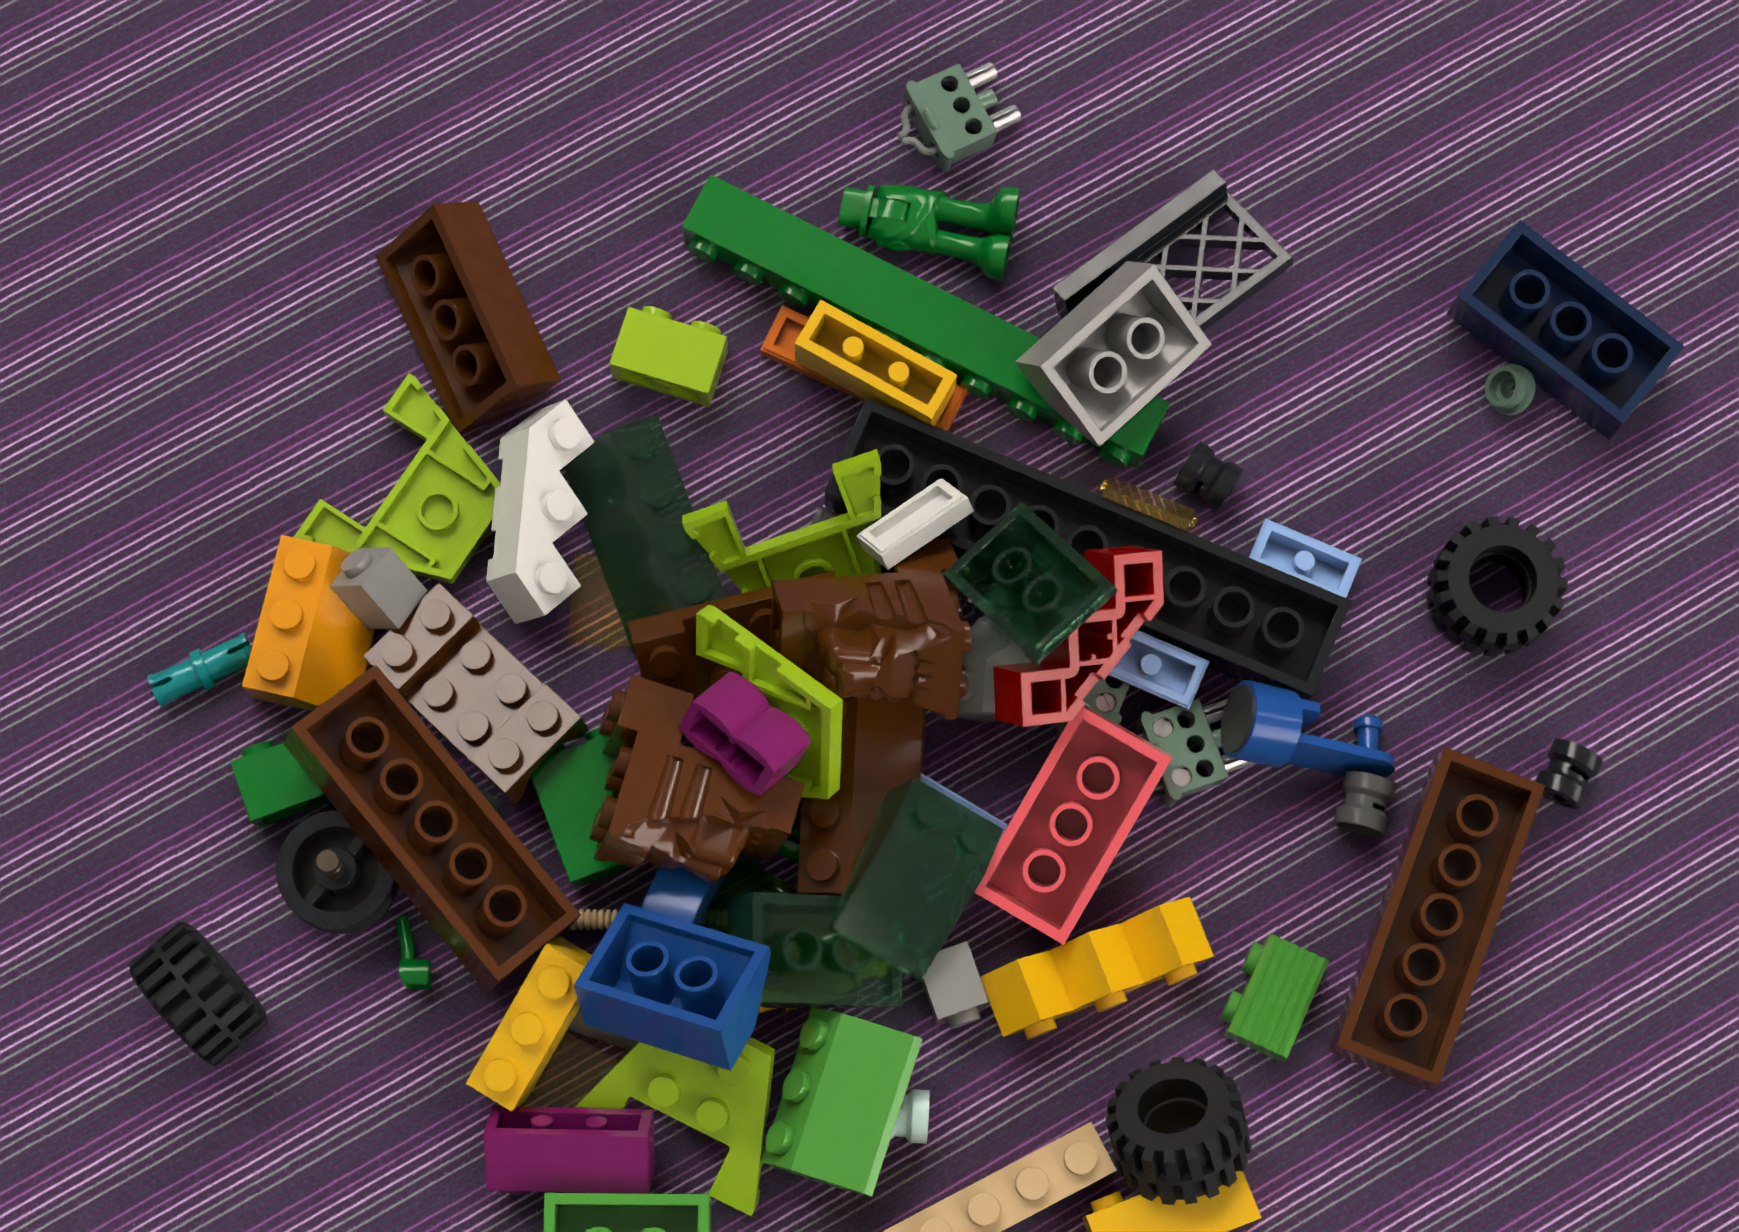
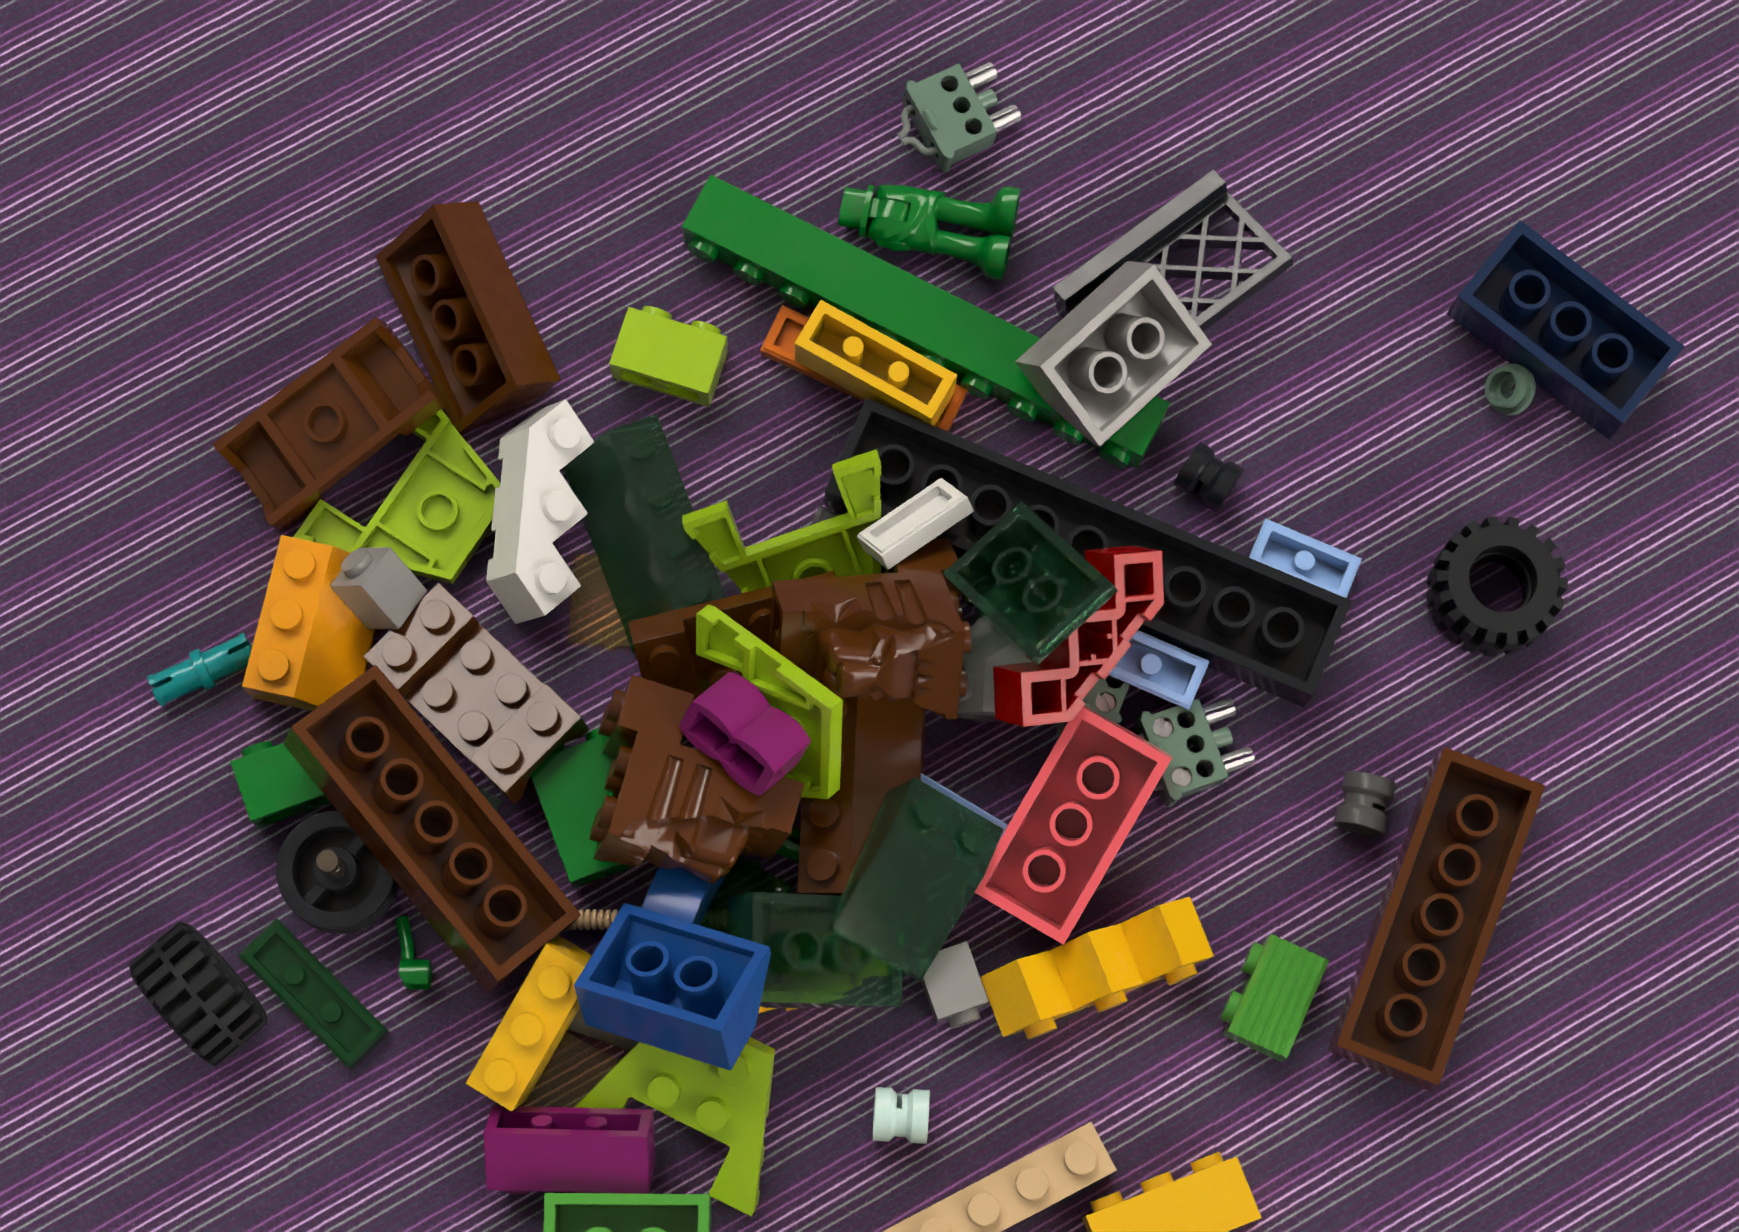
(313, 994): none -> dark green tile
(329, 422): none -> reddish brown piece
(841, 1101): bright green slope -> none
(1148, 503): clear yellow piece -> none
(1187, 1161): black tyre -> none
(1266, 724): blue piece -> none
(1568, 773): black wheel -> none

